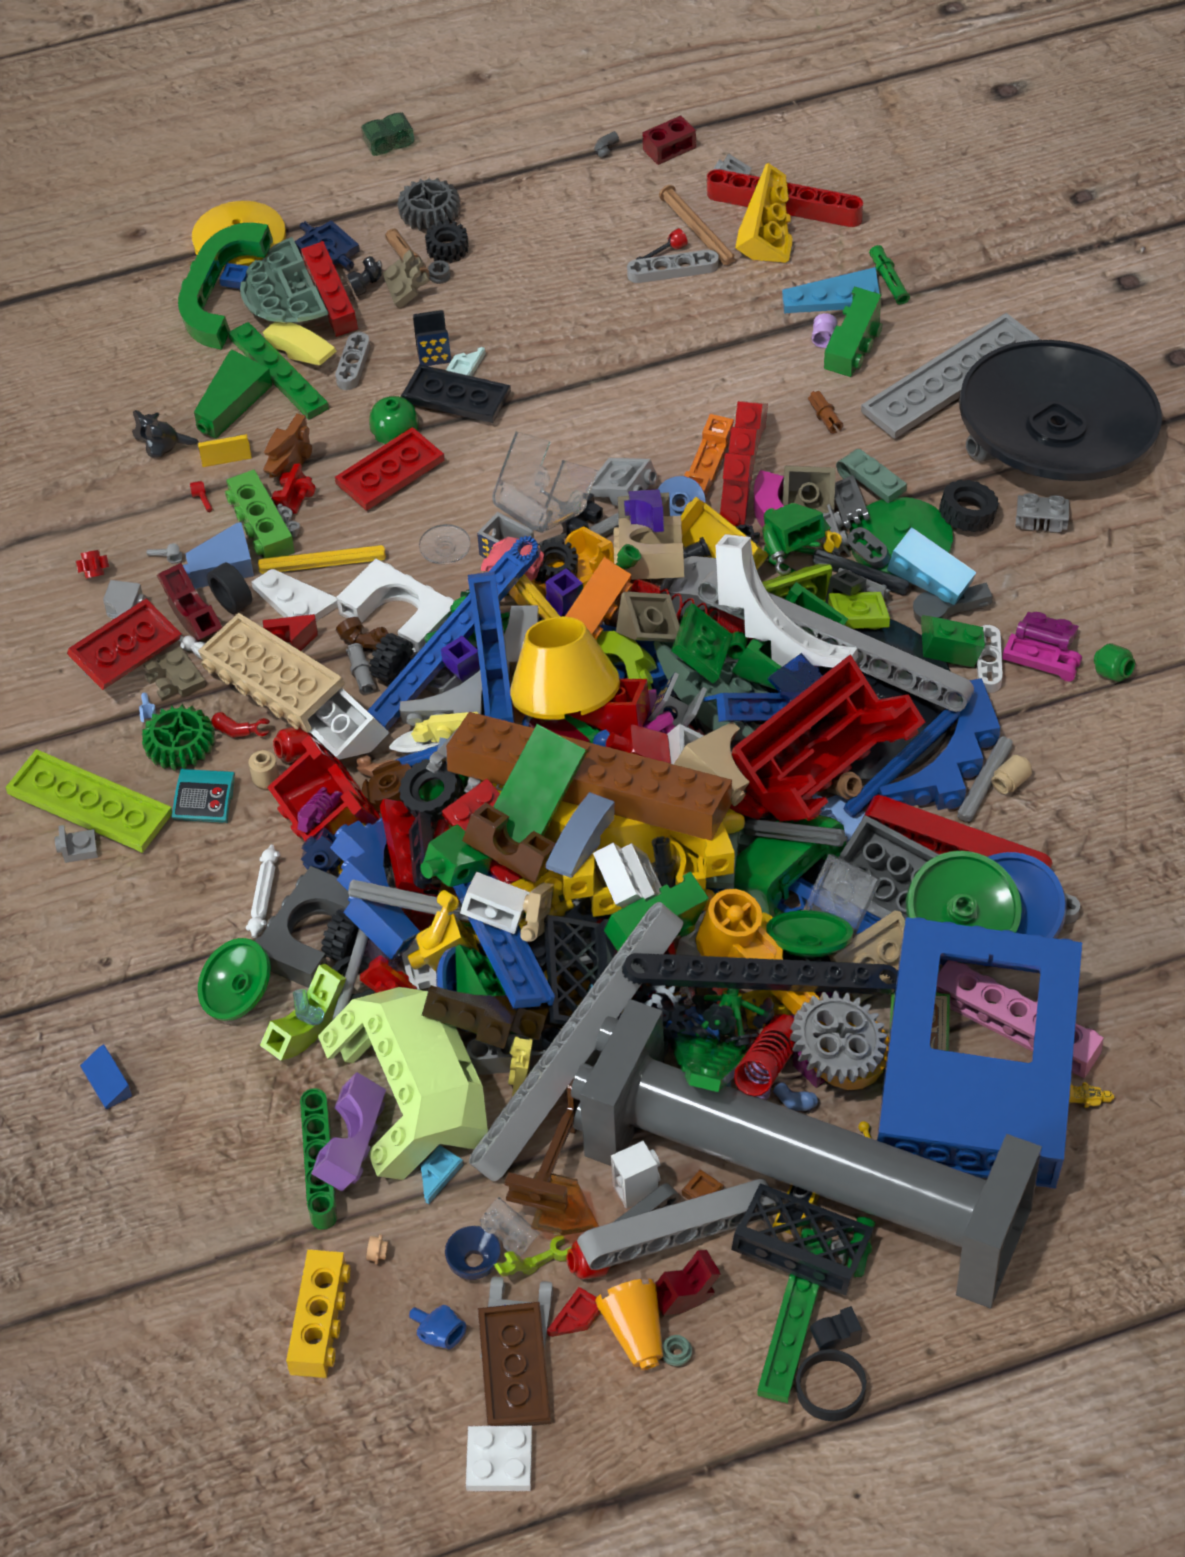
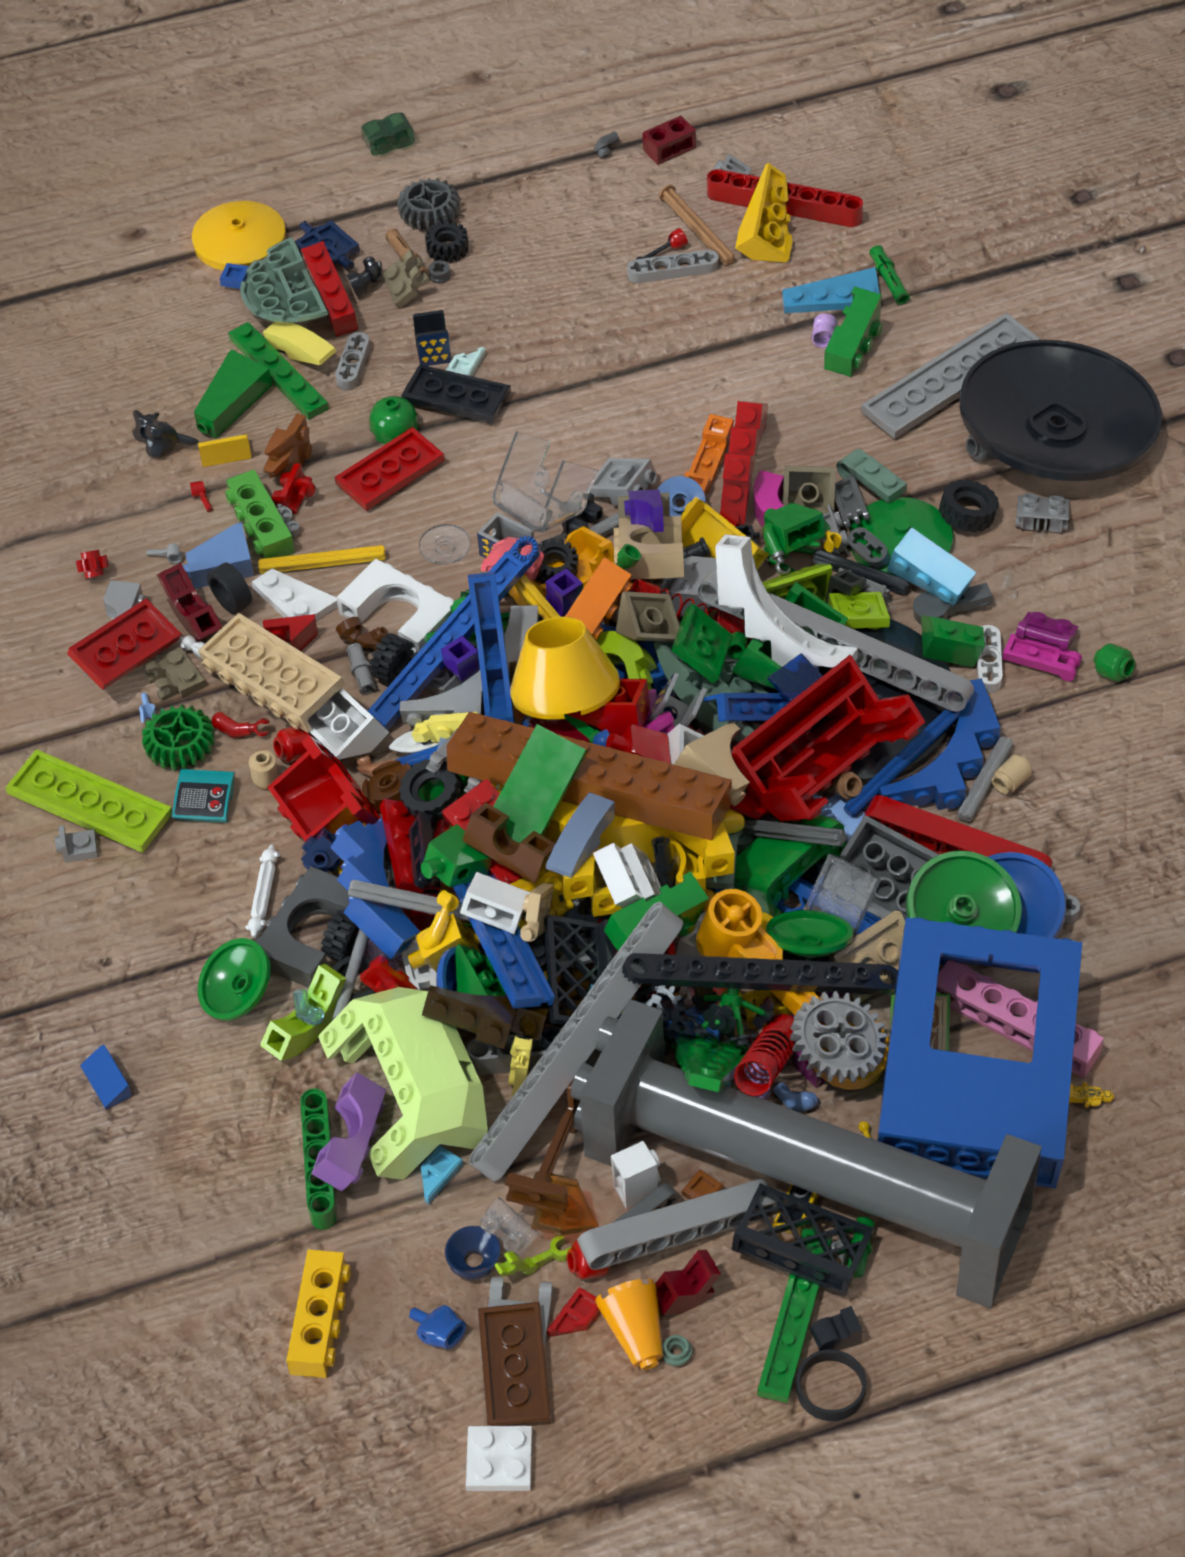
(216, 252): green arch -> none
(317, 809): magenta hinge -> none
(376, 1249): light nougat plate -> none
(825, 411): dark orange axle -> none

